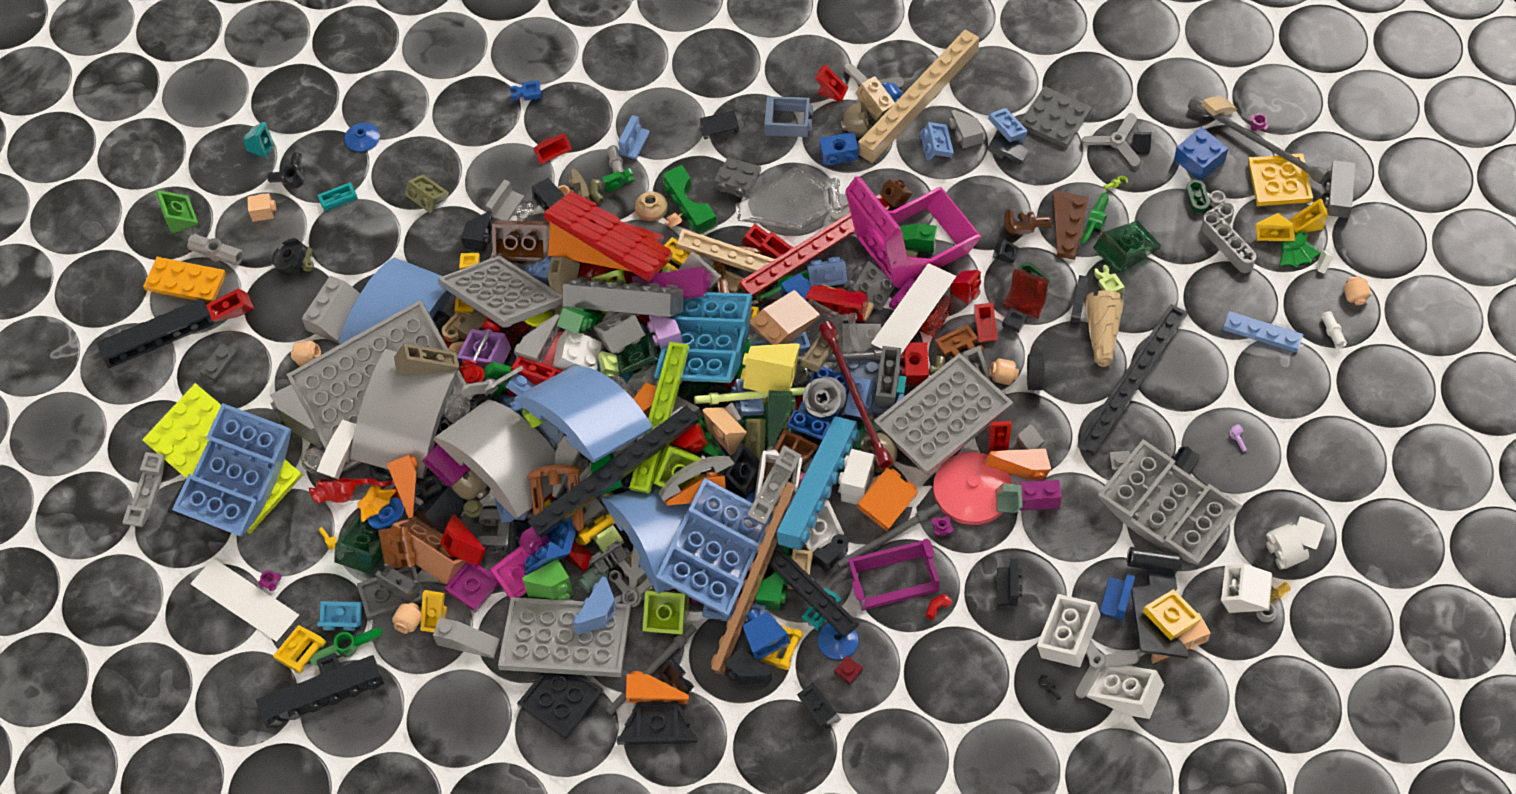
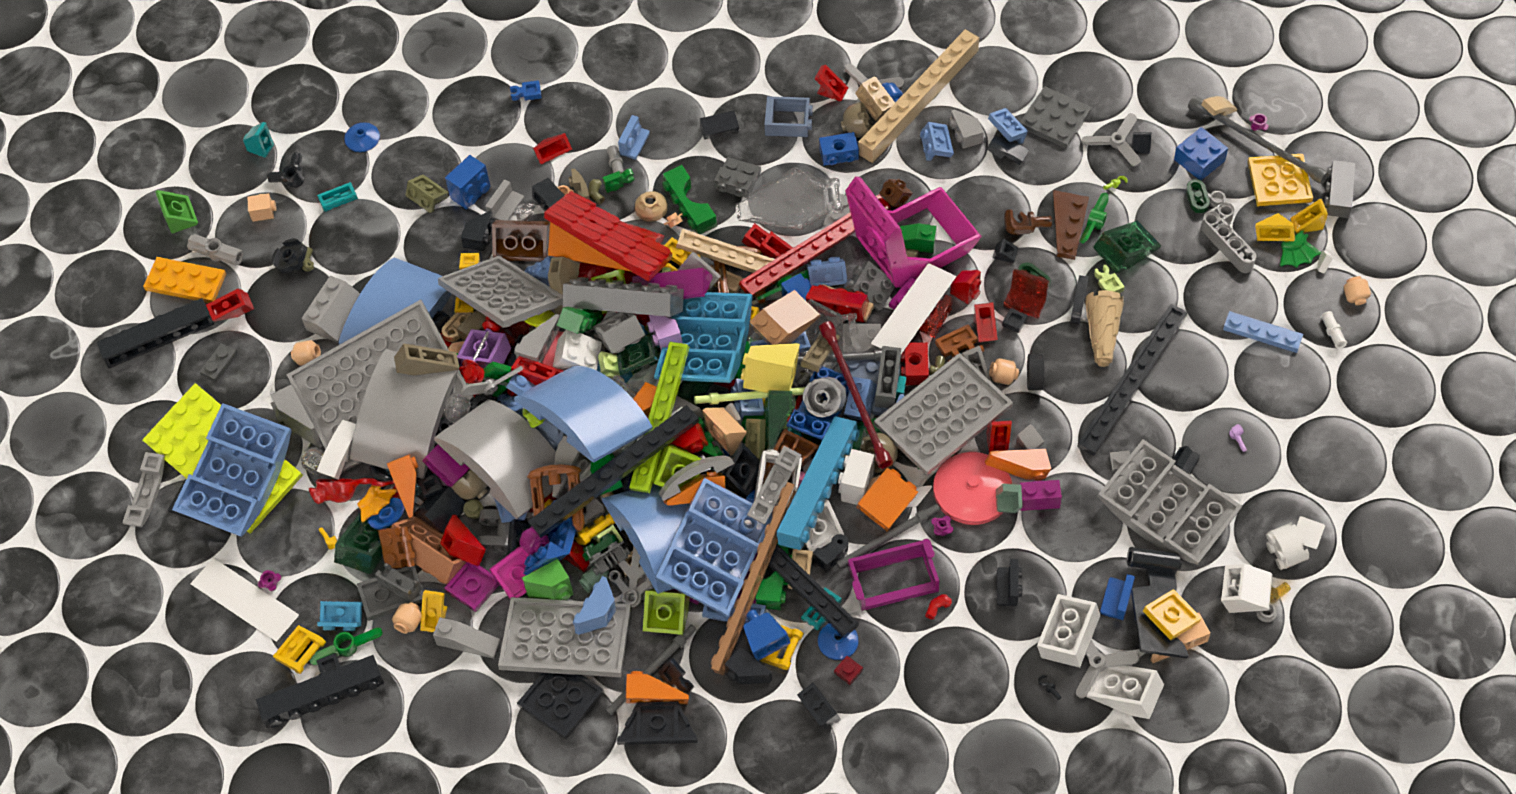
(468, 182): none -> blue brick
(591, 550): none -> dark green plate

